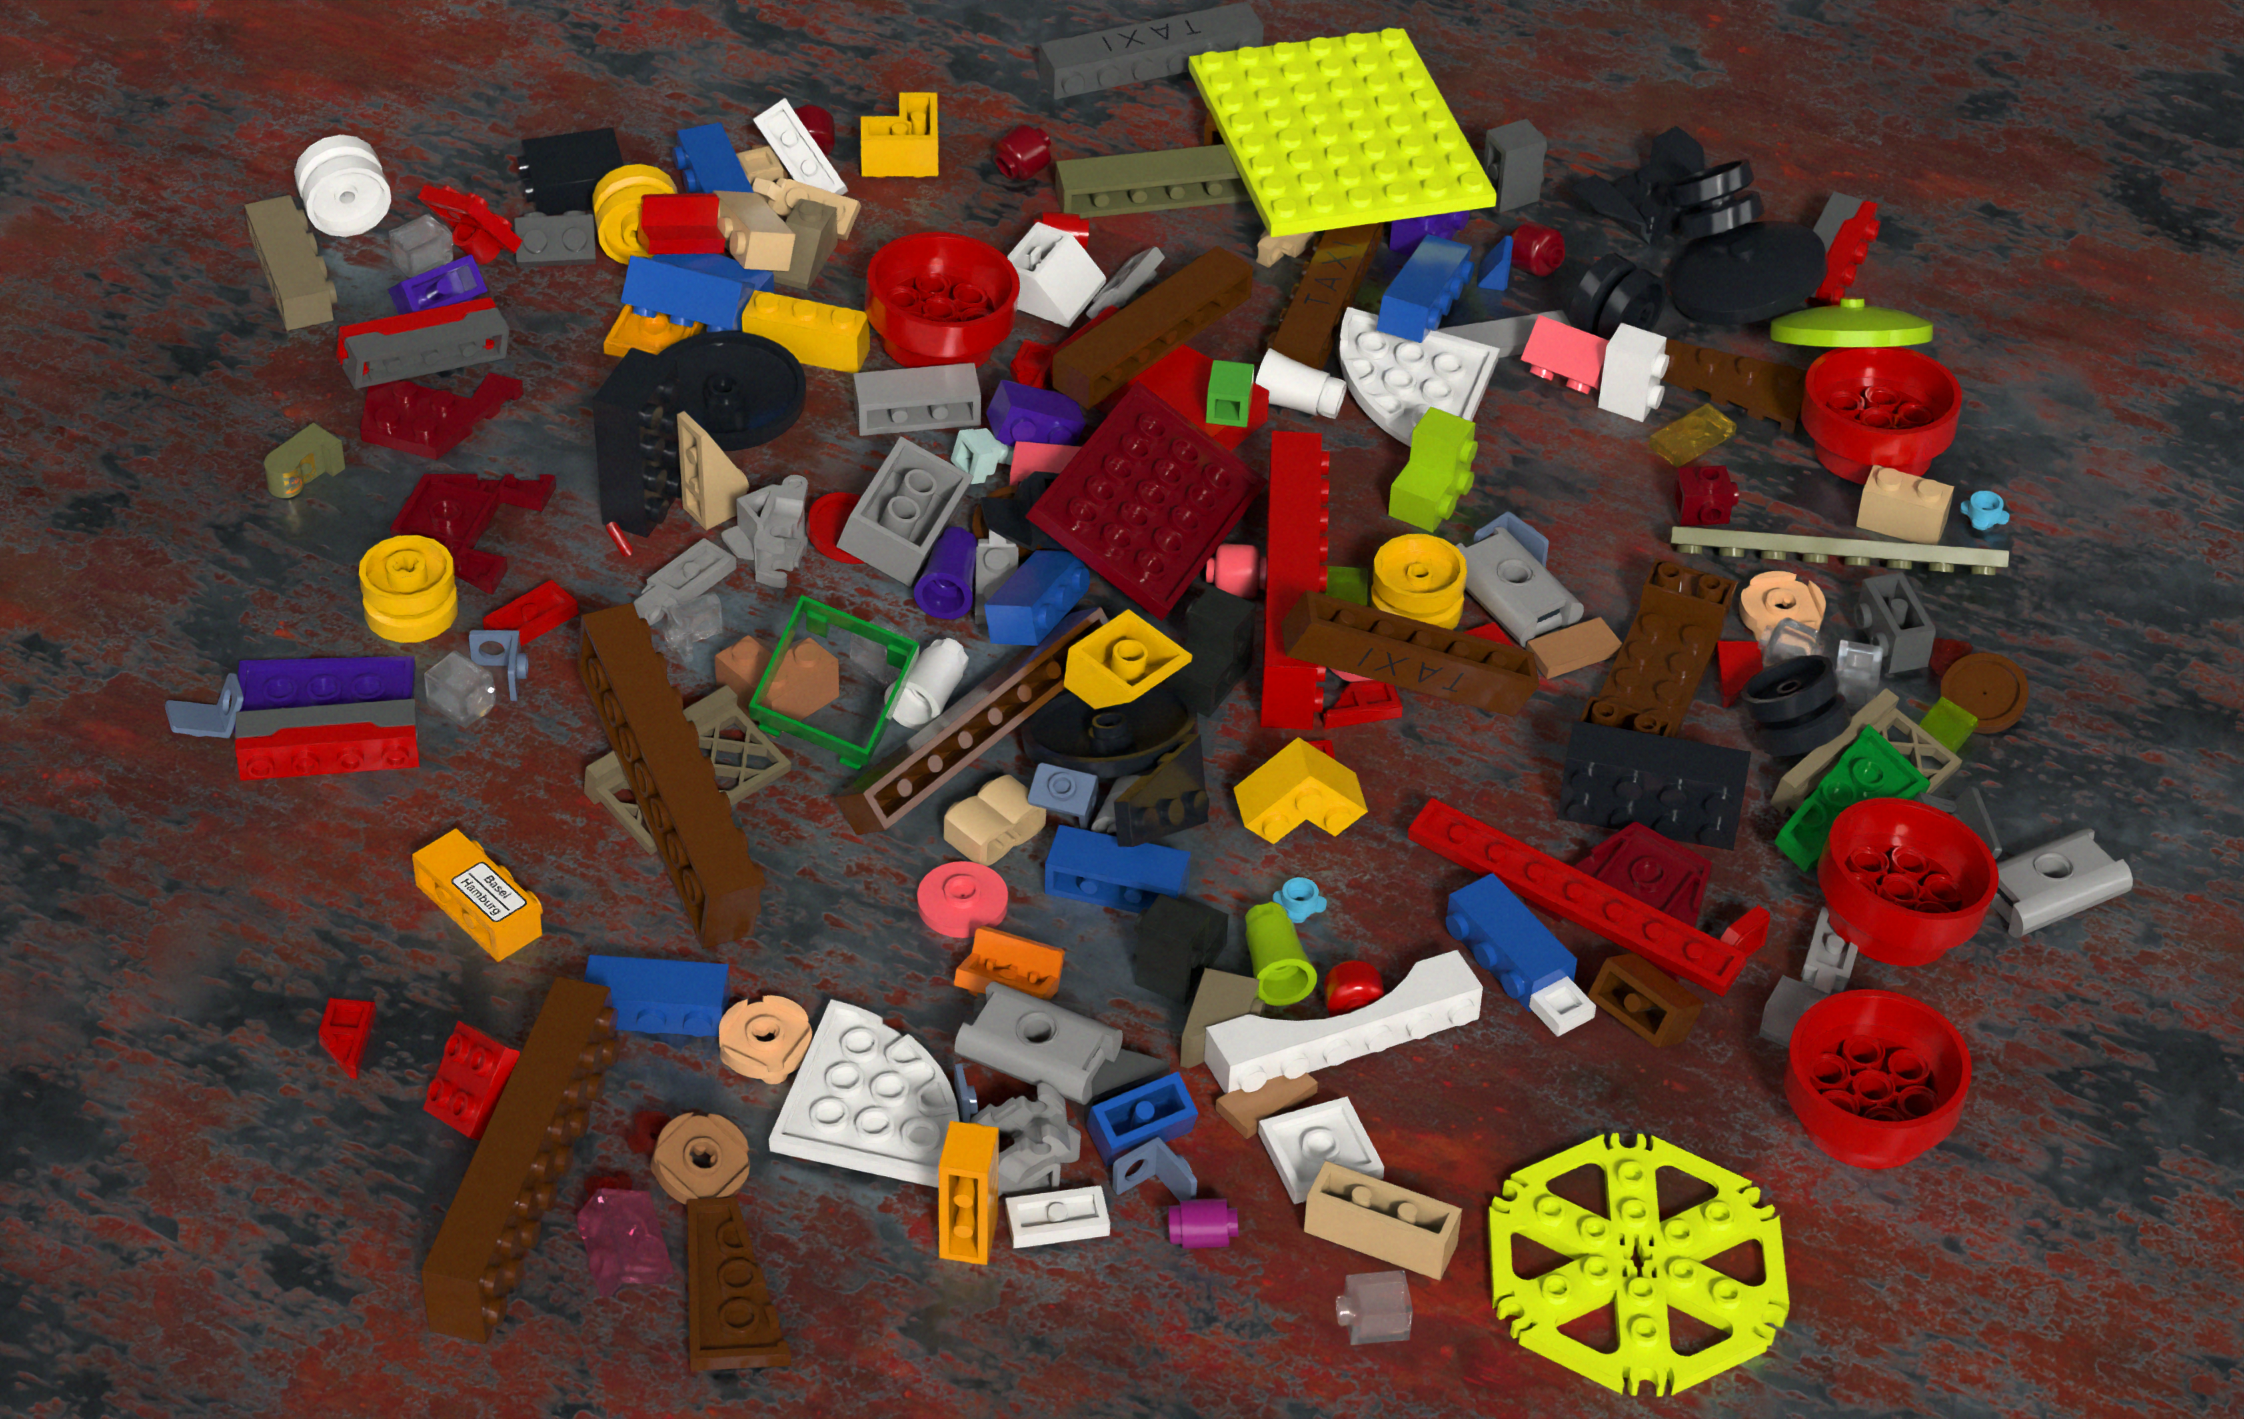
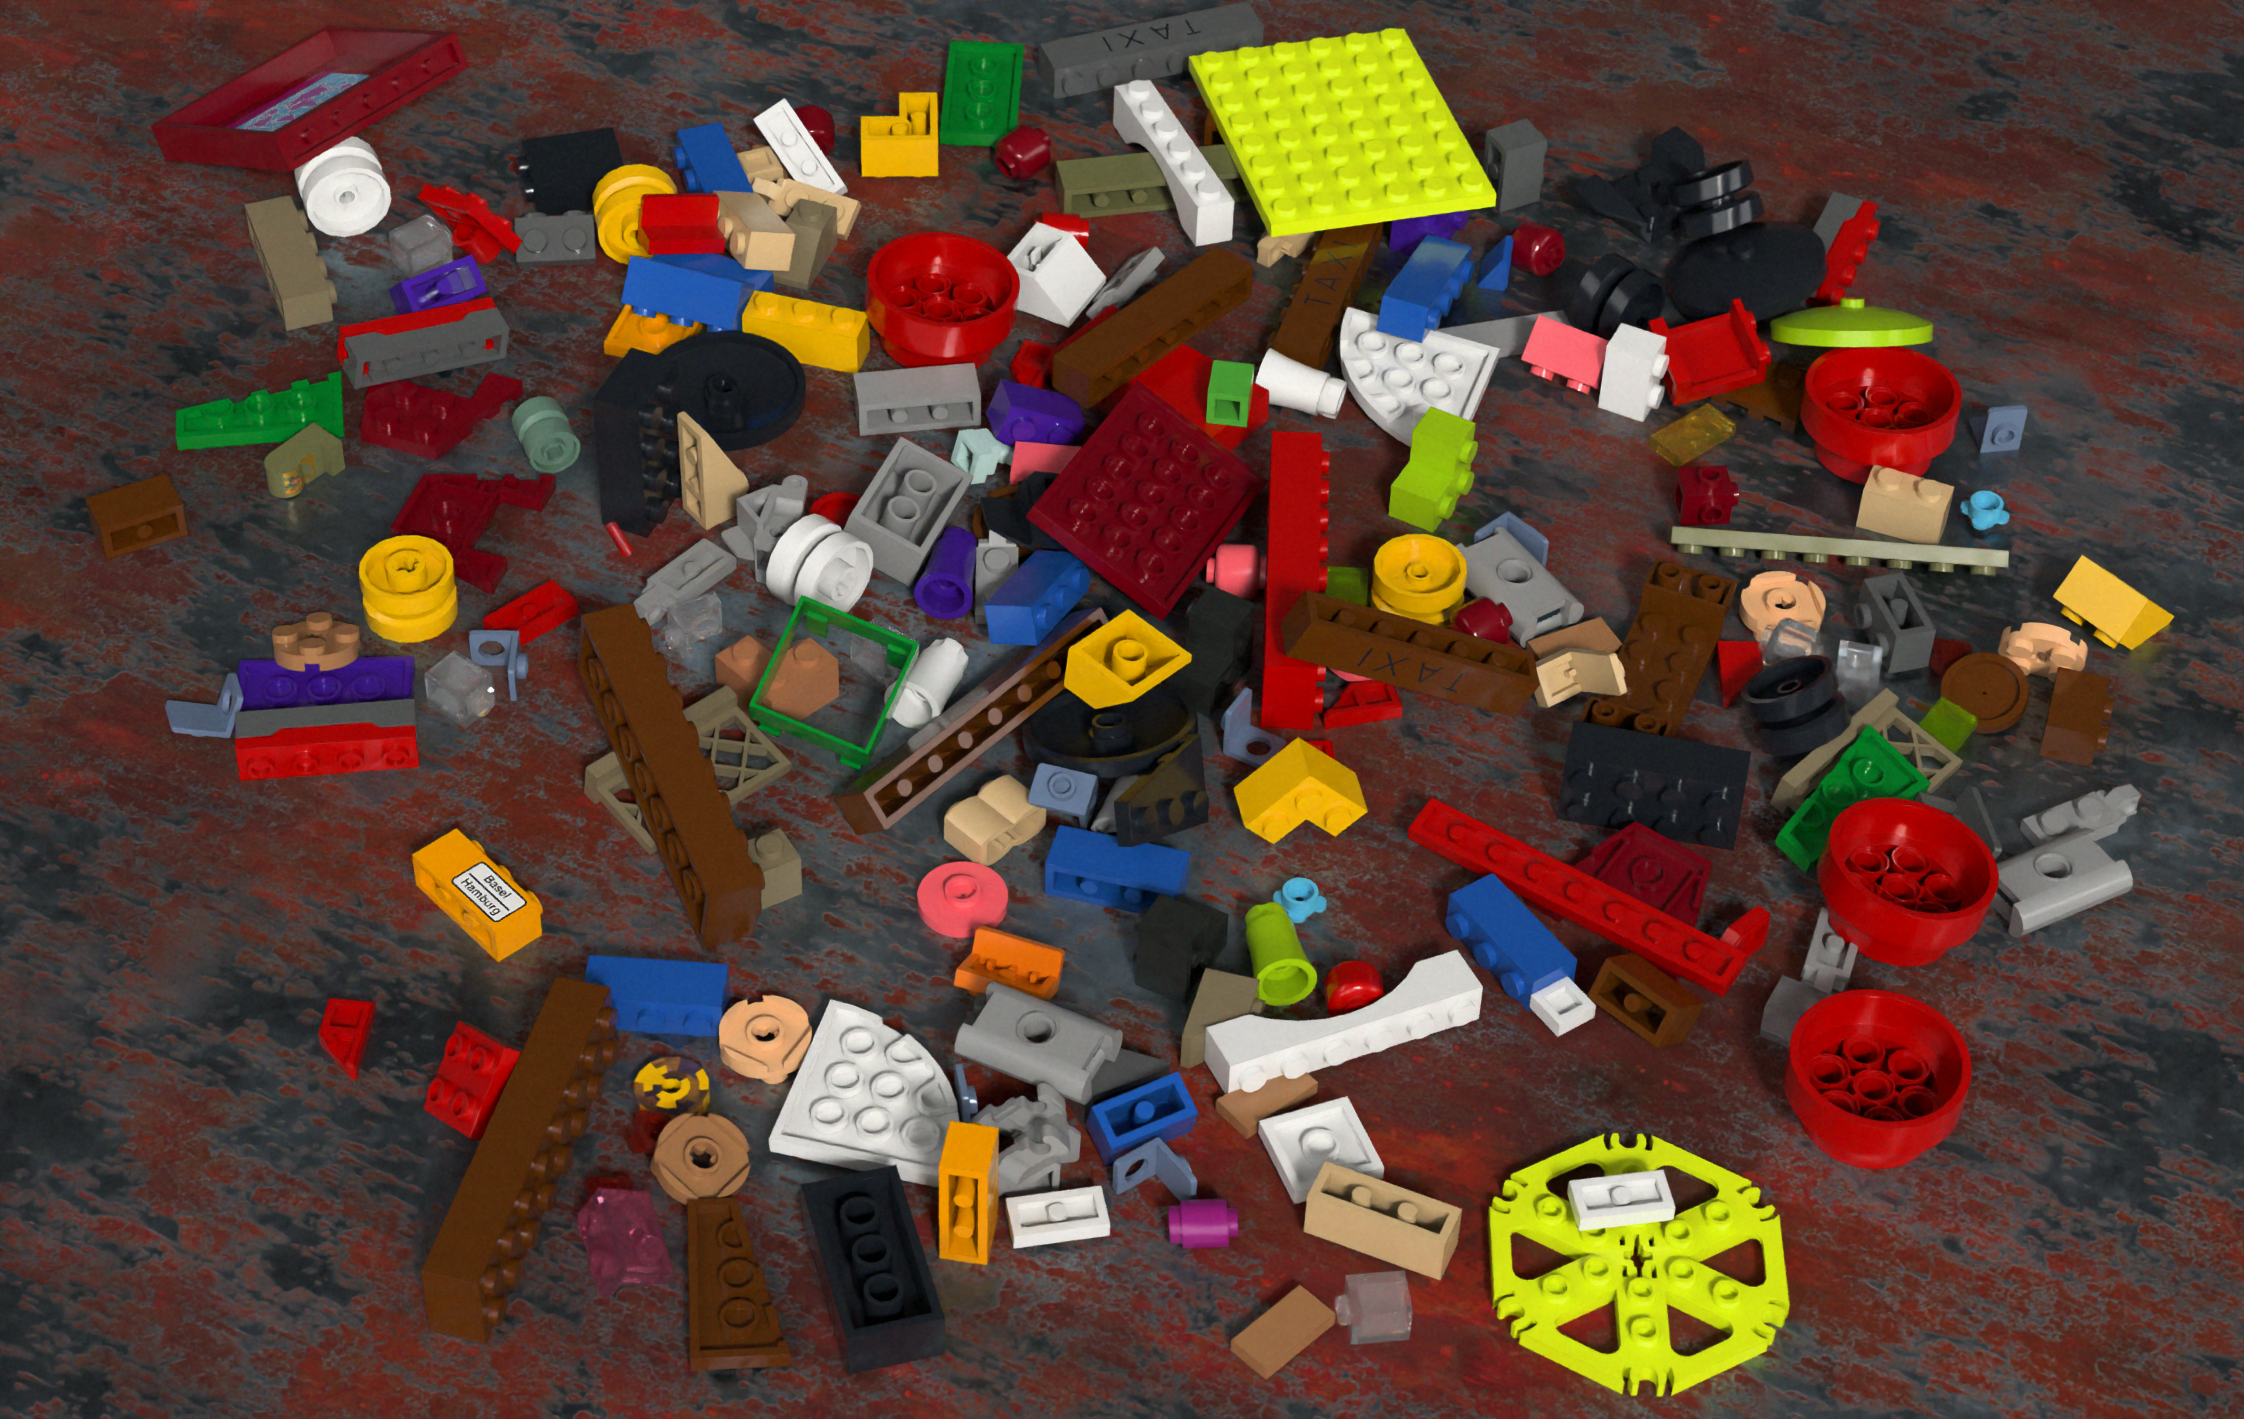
(136, 516): none -> reddish brown brick
(263, 416): none -> green wing
(310, 97): none -> dark red panel
(316, 642): none -> medium nougat plate
(546, 434): none -> sand green wheel
(677, 1075): none -> piece
(779, 865): none -> dark tan slope
(819, 563): none -> white wheel
(872, 1270): none -> black brick
(981, 92): none -> green plate
(1199, 195): none -> white arch
(1240, 733): none -> sand blue bracket
(1282, 1332): none -> medium nougat tile
(1483, 620): none -> dark red head
(1578, 671): none -> tan bracket
(1621, 1200): none -> white plate
(1712, 355): none -> red panel
(2001, 428): none -> sand blue bracket
(2042, 649): none -> light nougat plate
(2075, 717): none -> reddish brown brick
(2094, 810): none -> light grey hinge
(2110, 605): none -> yellow slope

